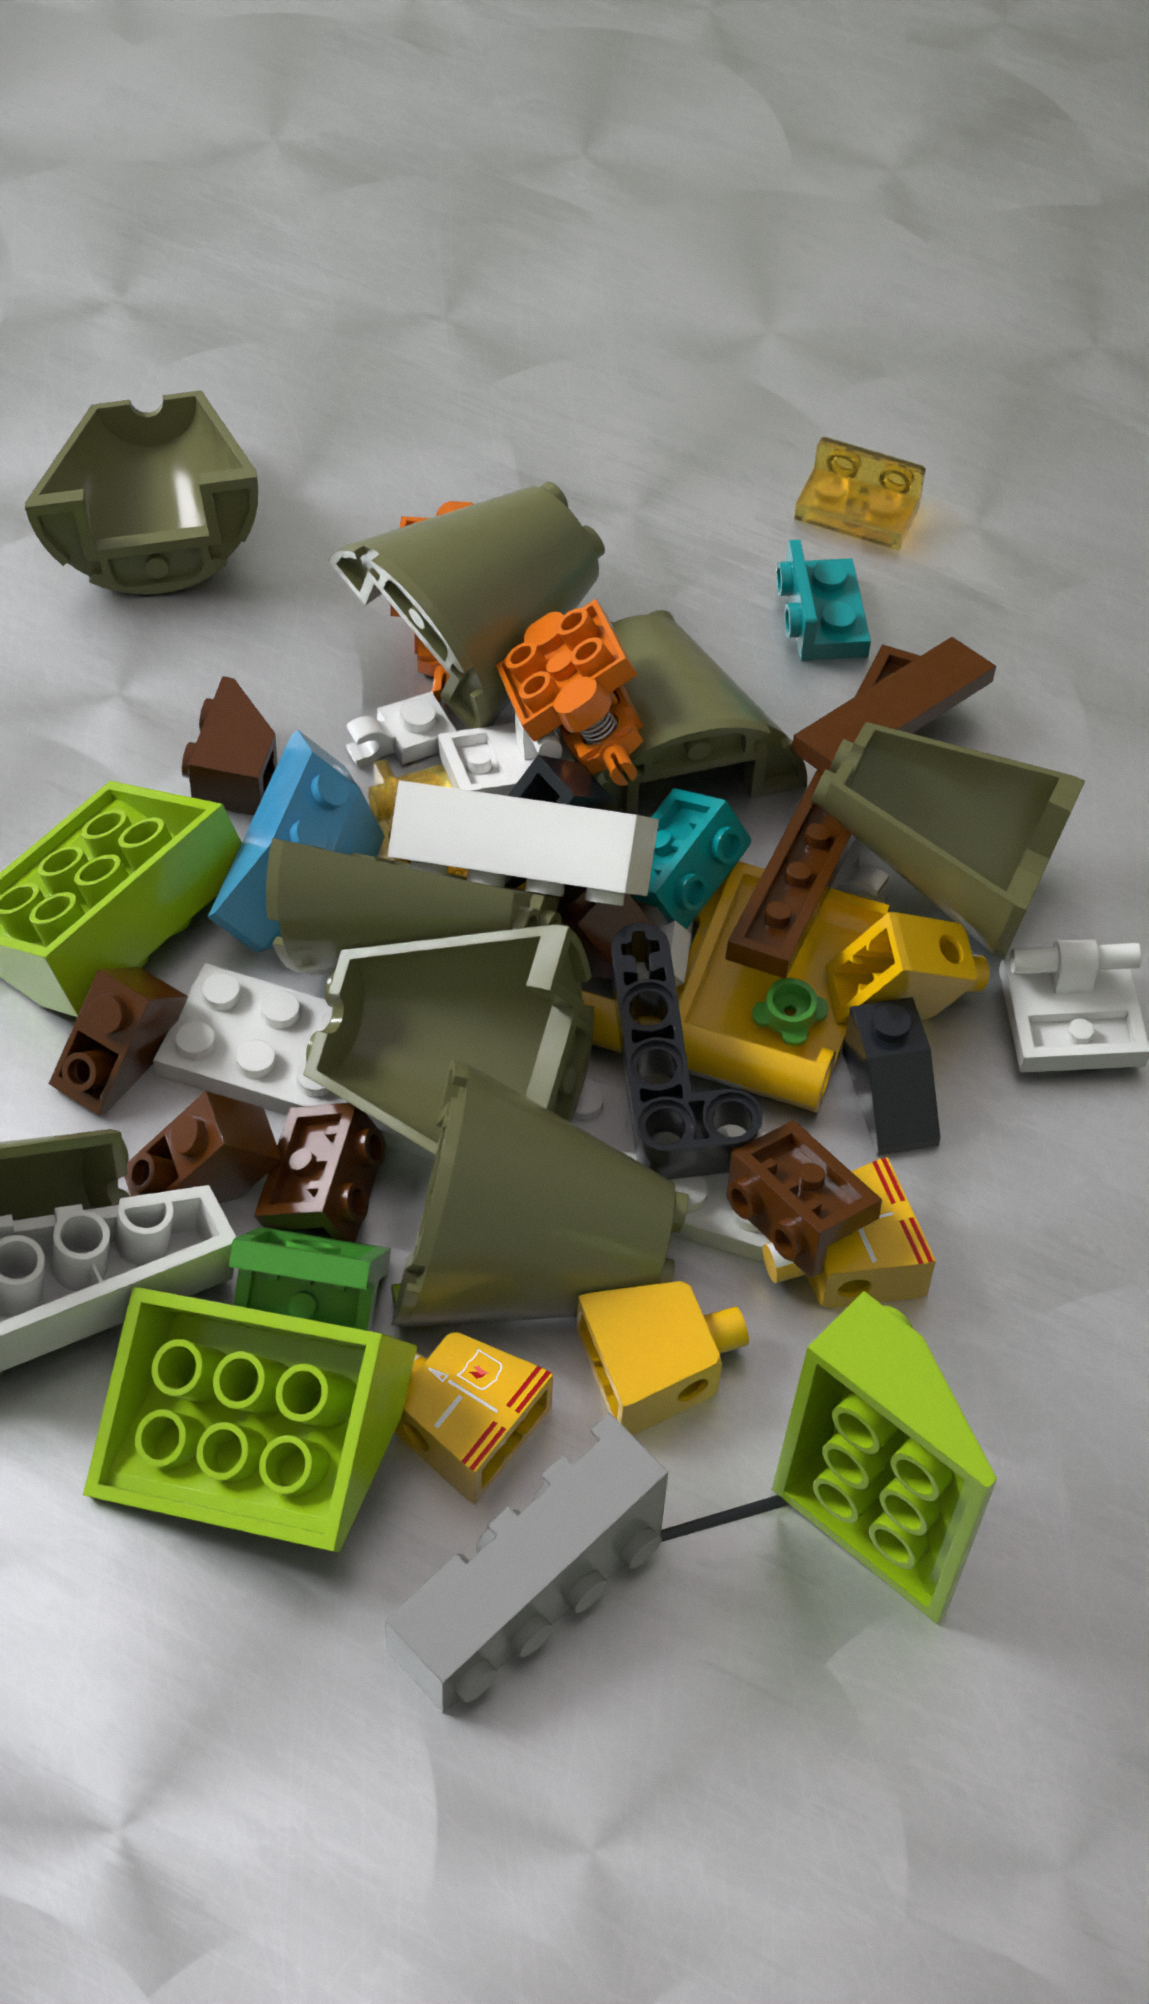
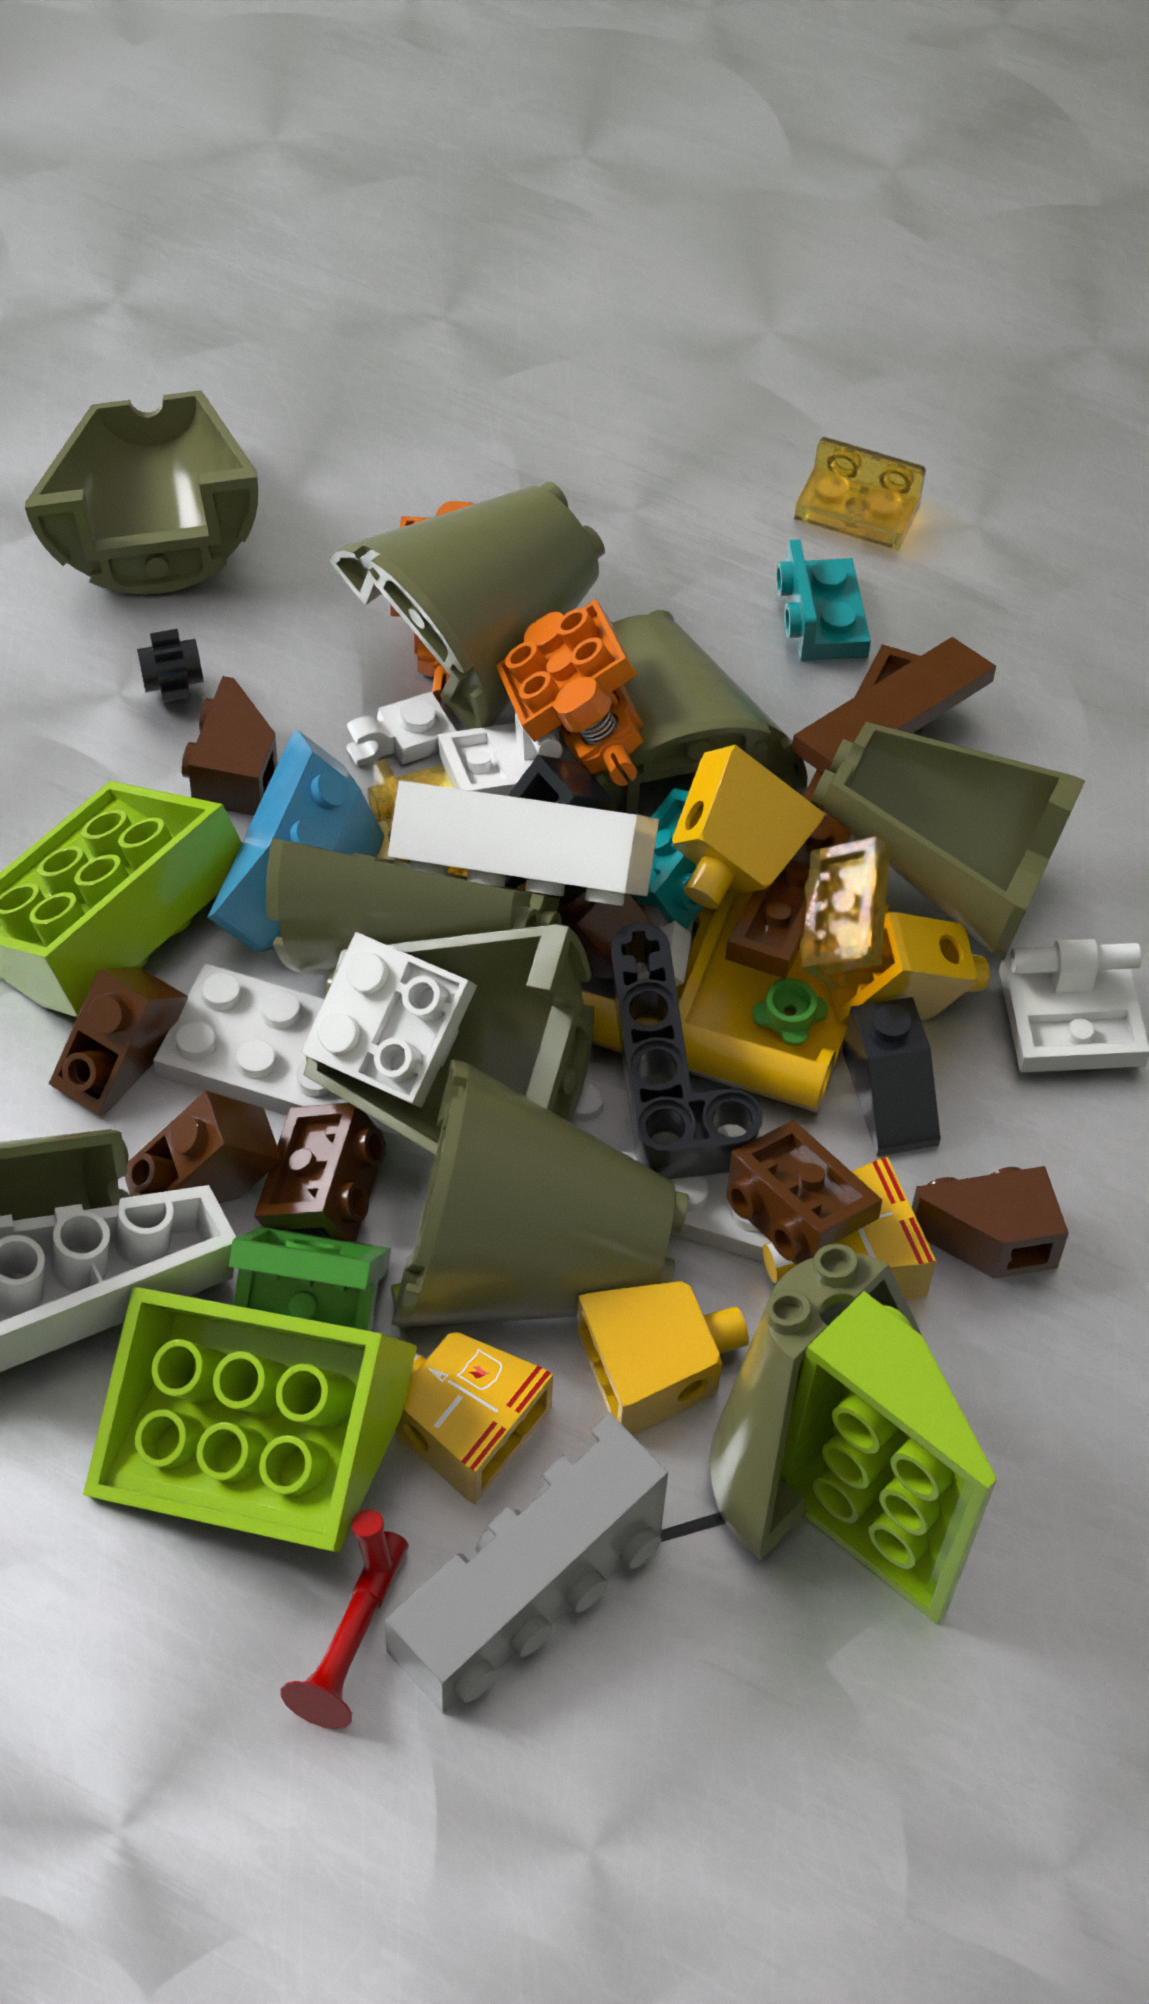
(170, 665): none -> black gear
(320, 1695): none -> red piece
(389, 1019): none -> white plate
(739, 826): none -> yellow torso
(757, 1414): none -> olive cone
(845, 910): none -> clear yellow bracket
(995, 1221): none -> reddish brown slope

